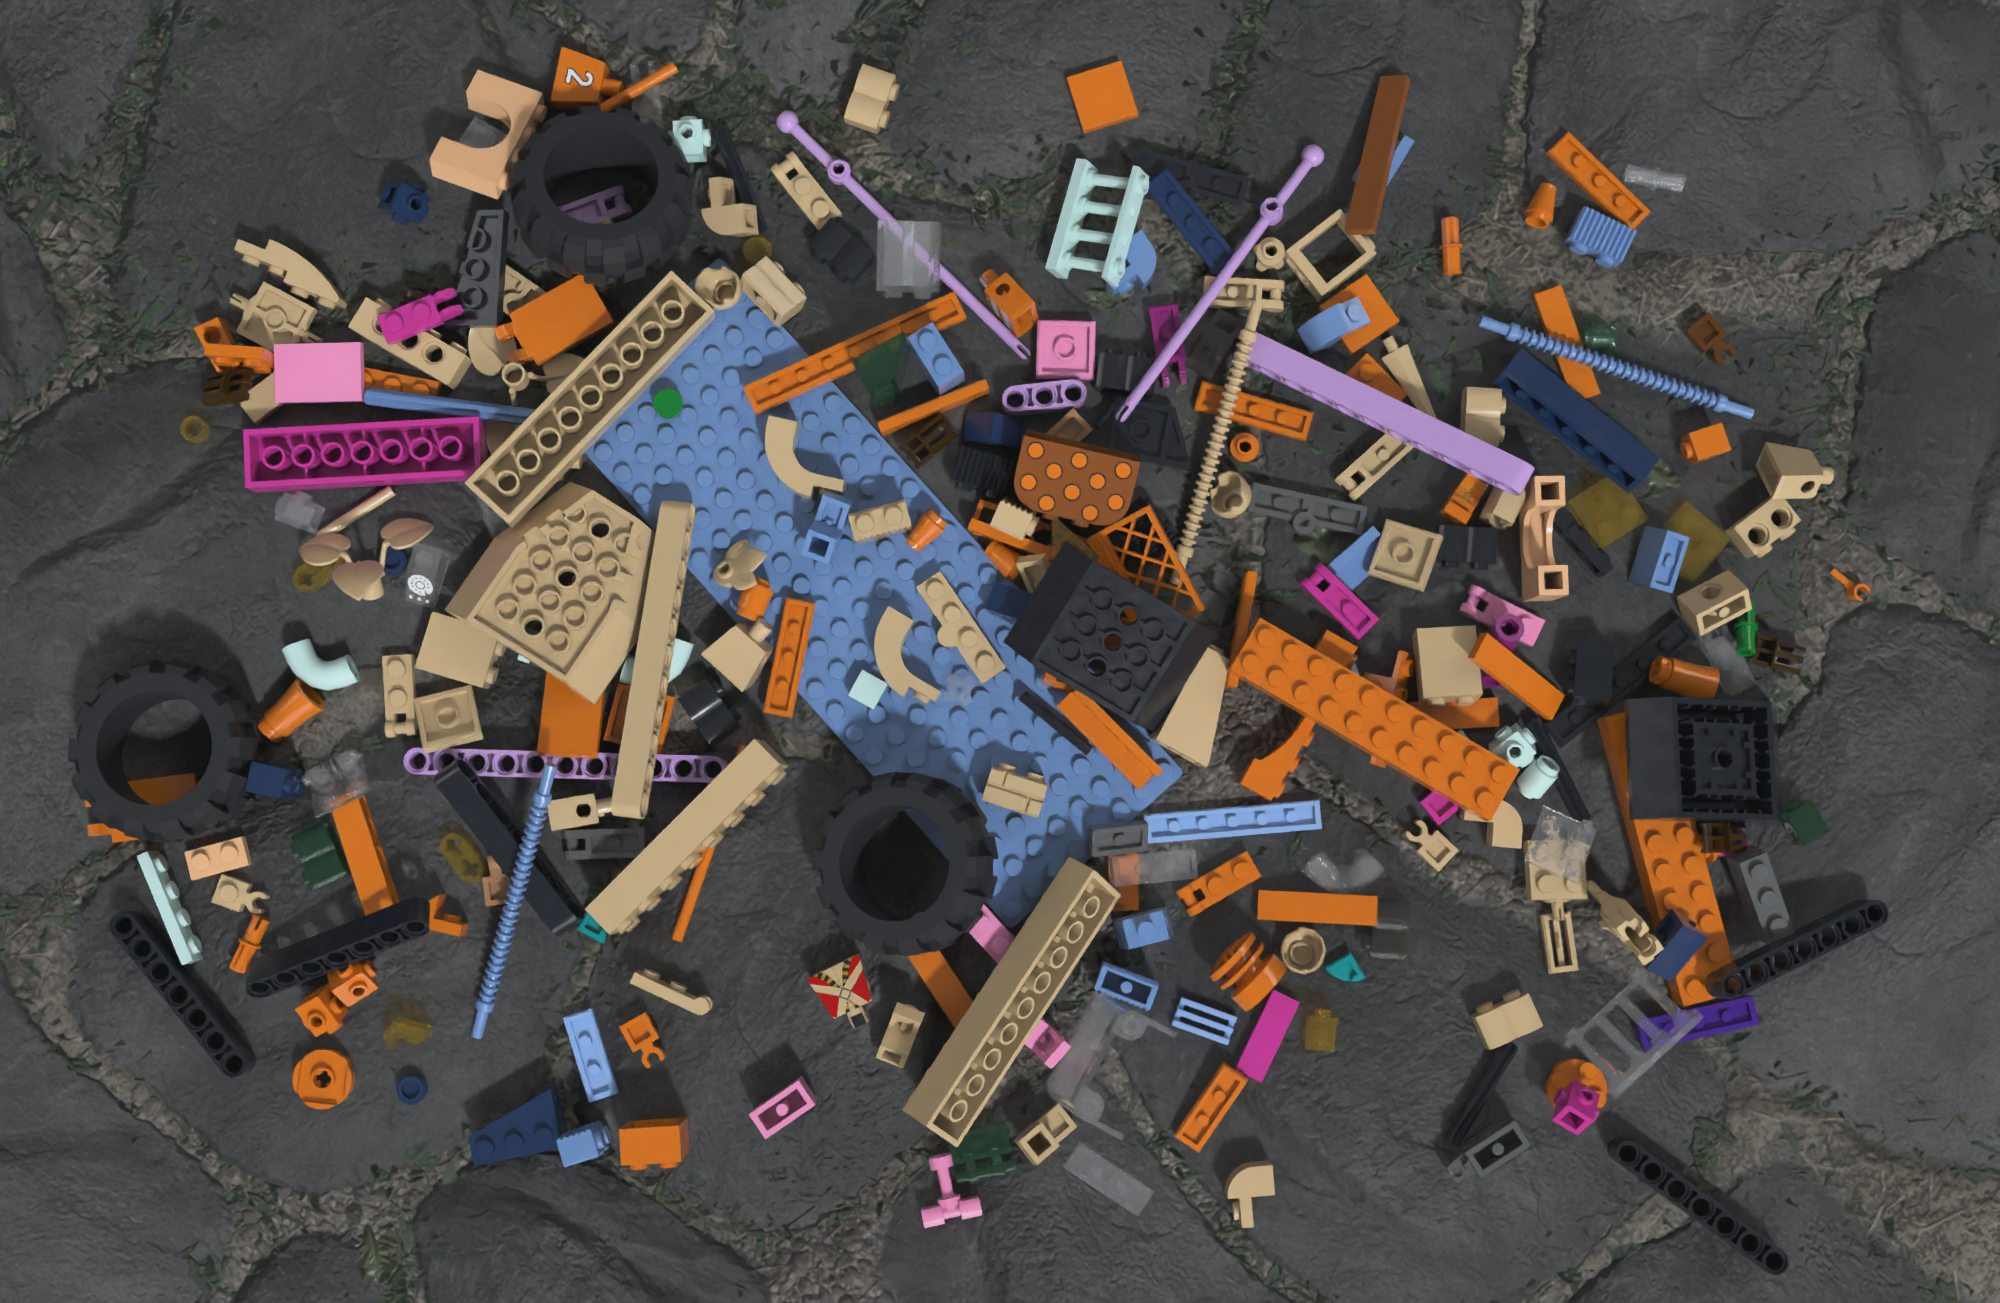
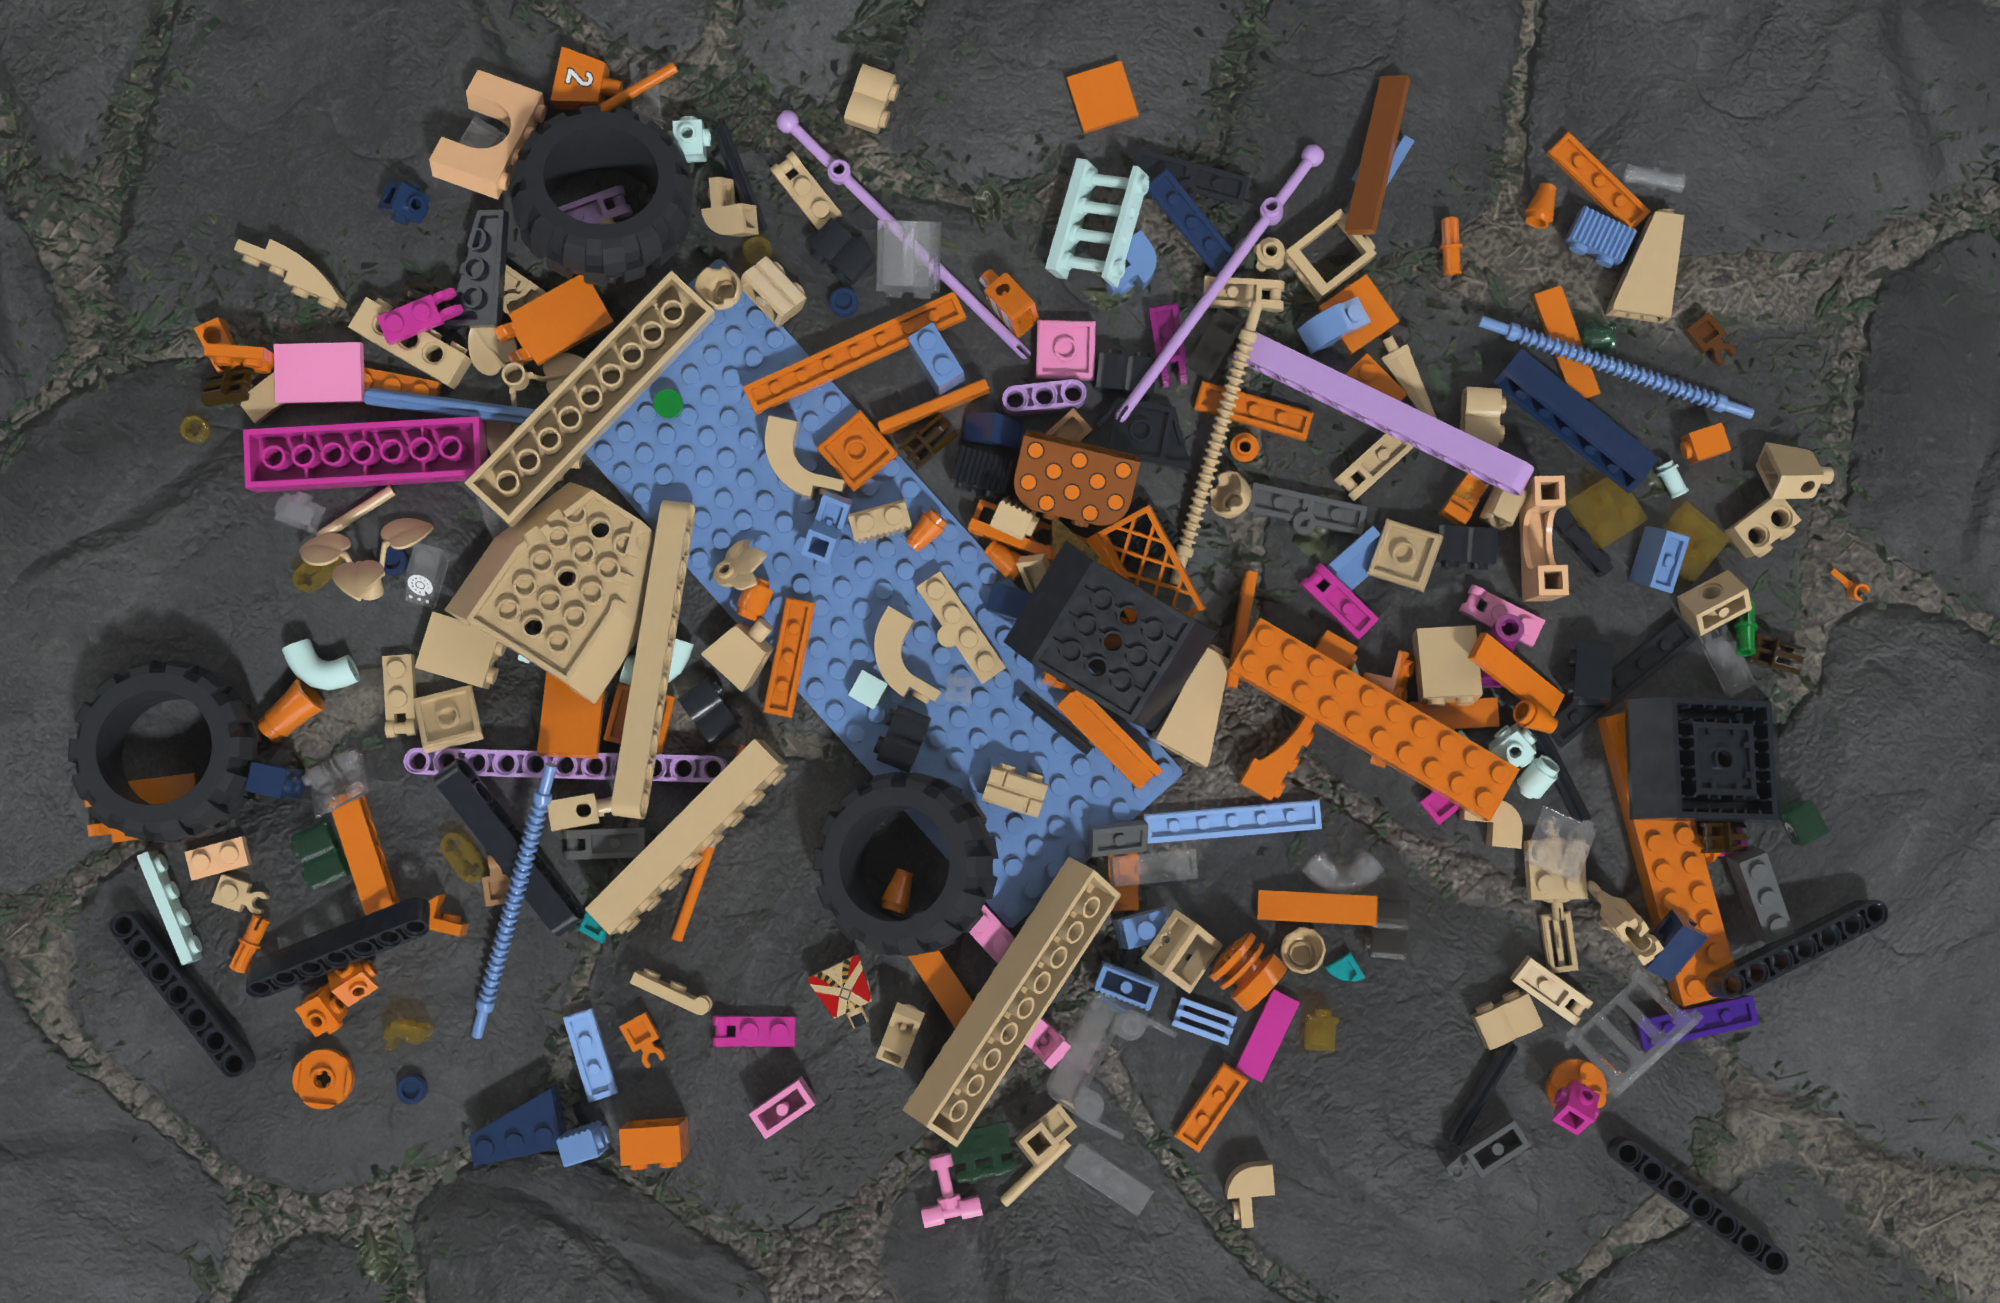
(275, 318): tan plate -> none
(755, 1031): none -> dark pink plate
(844, 302): none -> dark blue tile
(857, 451): none -> orange tile
(883, 369): clear green slope -> none
(897, 895): none -> orange cone
(903, 738): none -> black brick
(1033, 1173): none -> tan bar
(1185, 940): none -> tan window
(1219, 883): orange plate -> none
(1433, 848): tan plate -> none
(1533, 716): none -> orange cone
(1550, 989): none -> tan plate
(1651, 272): none -> tan slope
(1672, 479): none -> light aqua pin
(1684, 677): orange plant -> none

